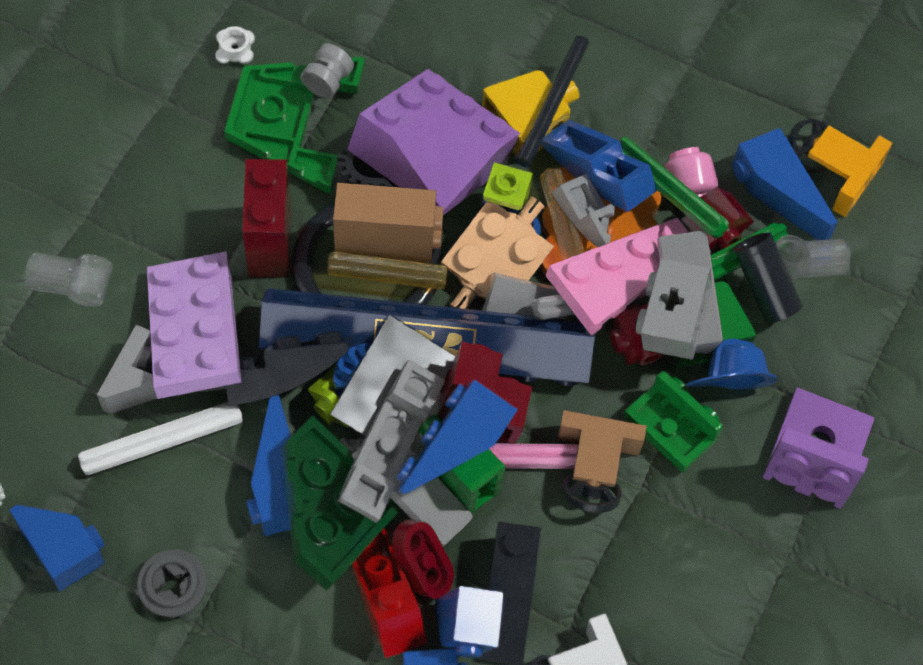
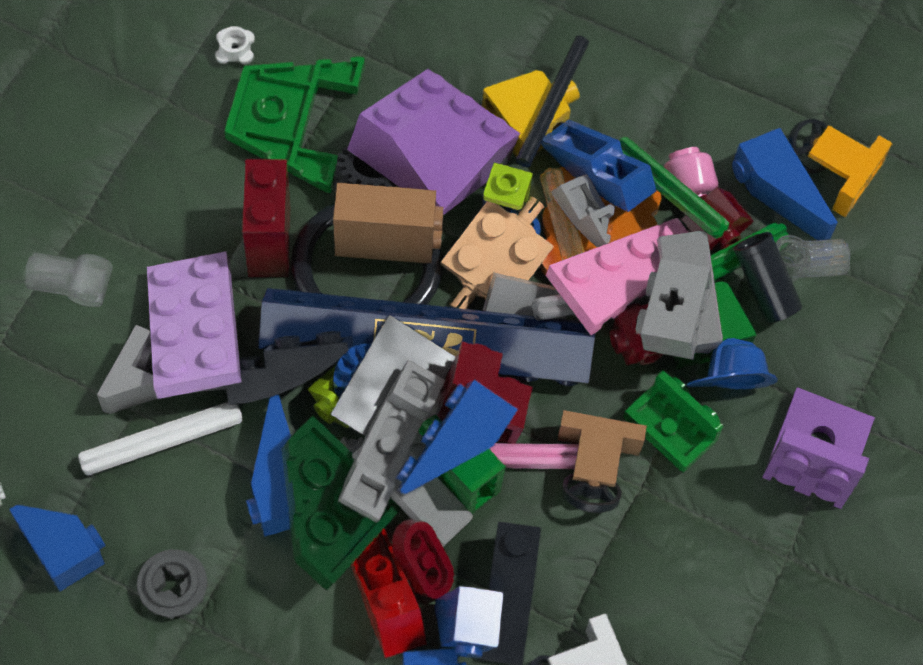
(329, 67): light grey wheel -> none
(387, 270): clear yellow axle -> none

